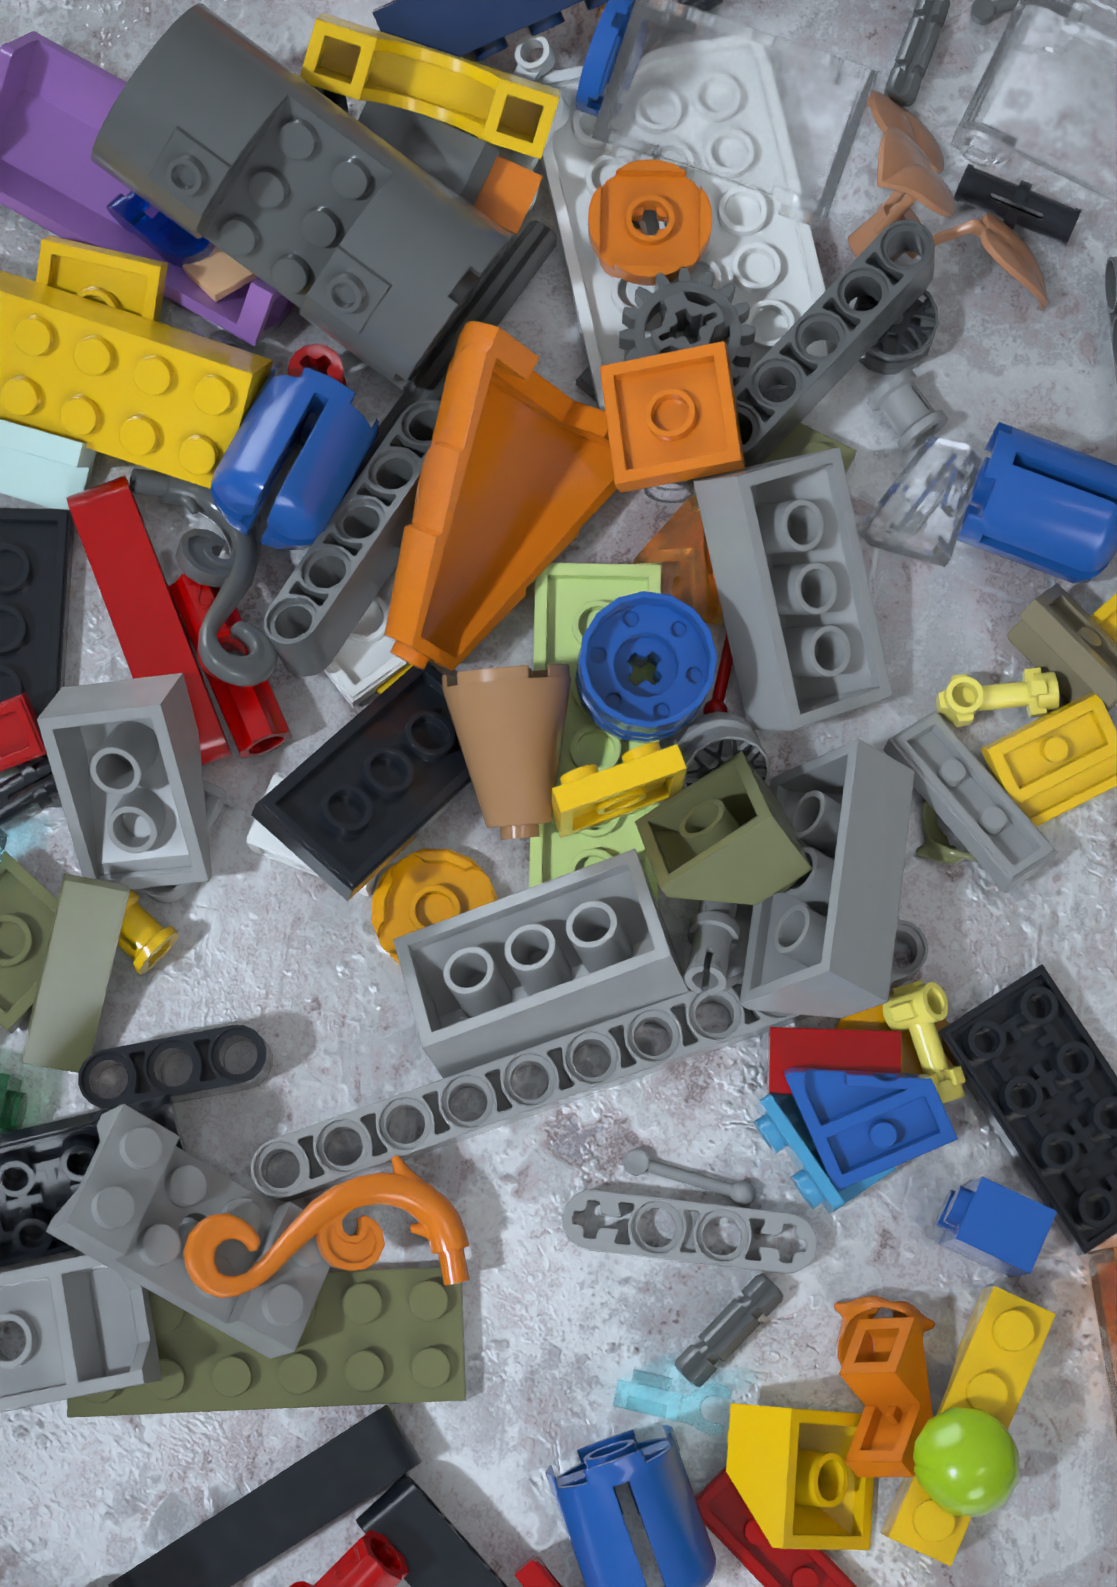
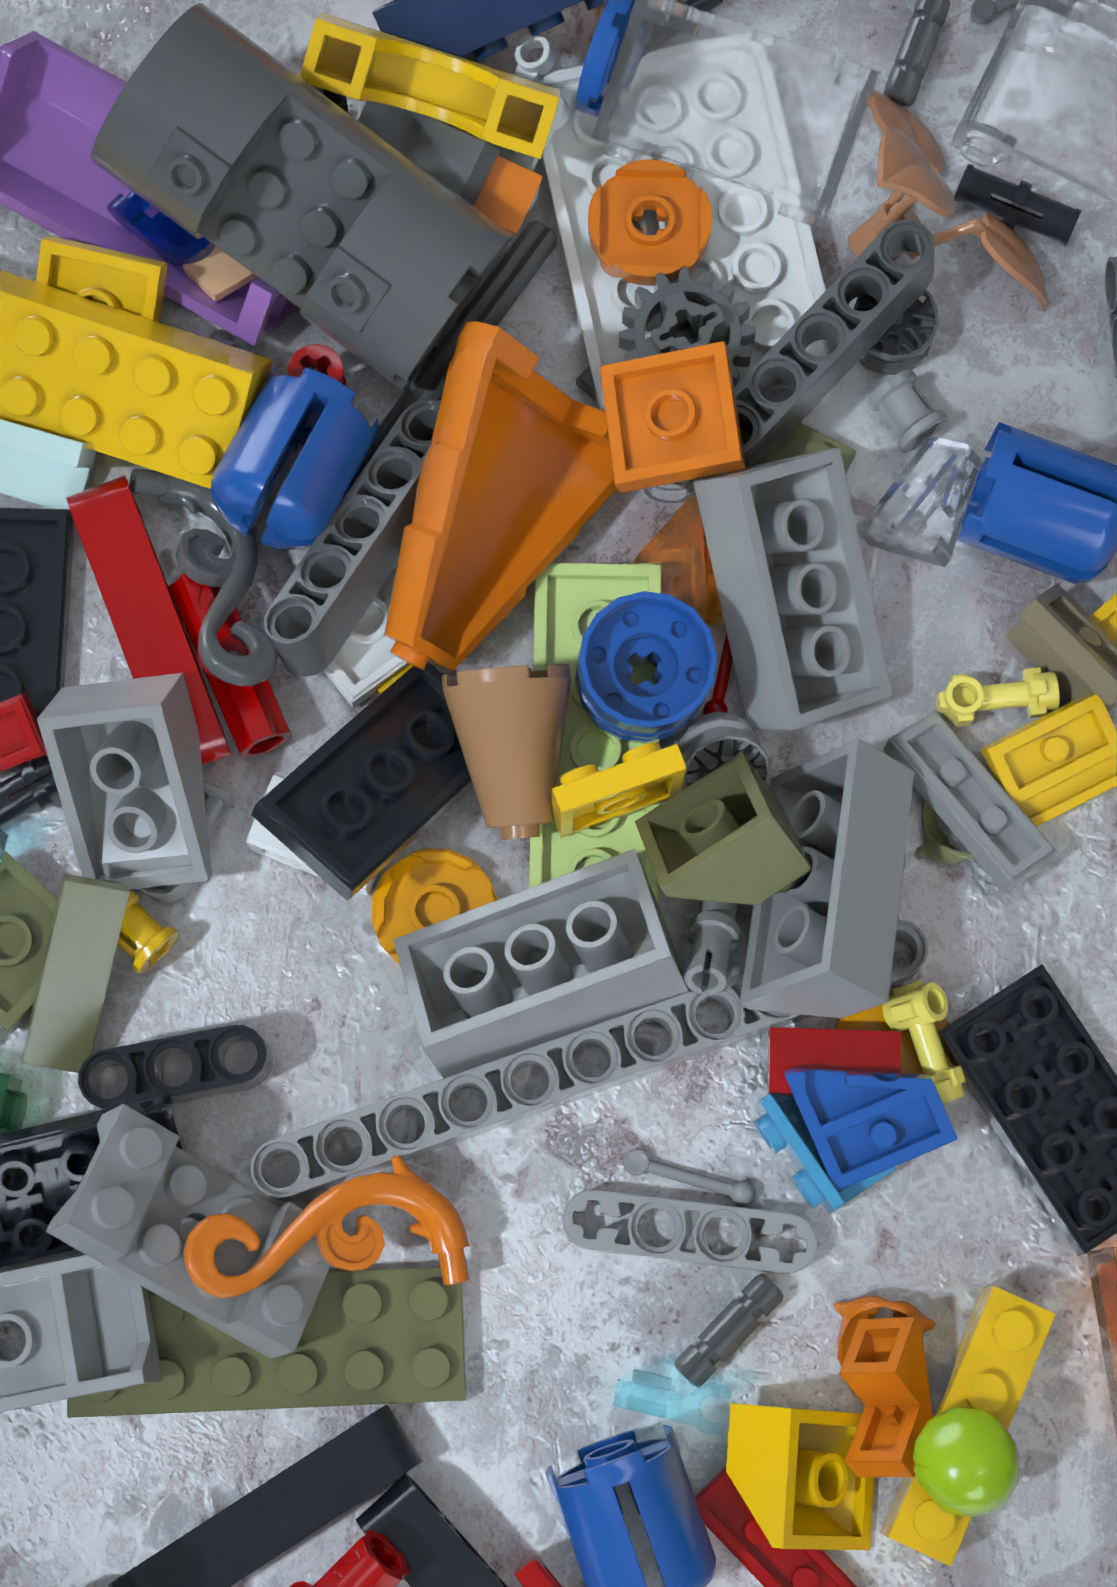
(994, 1226): blue brick -> none

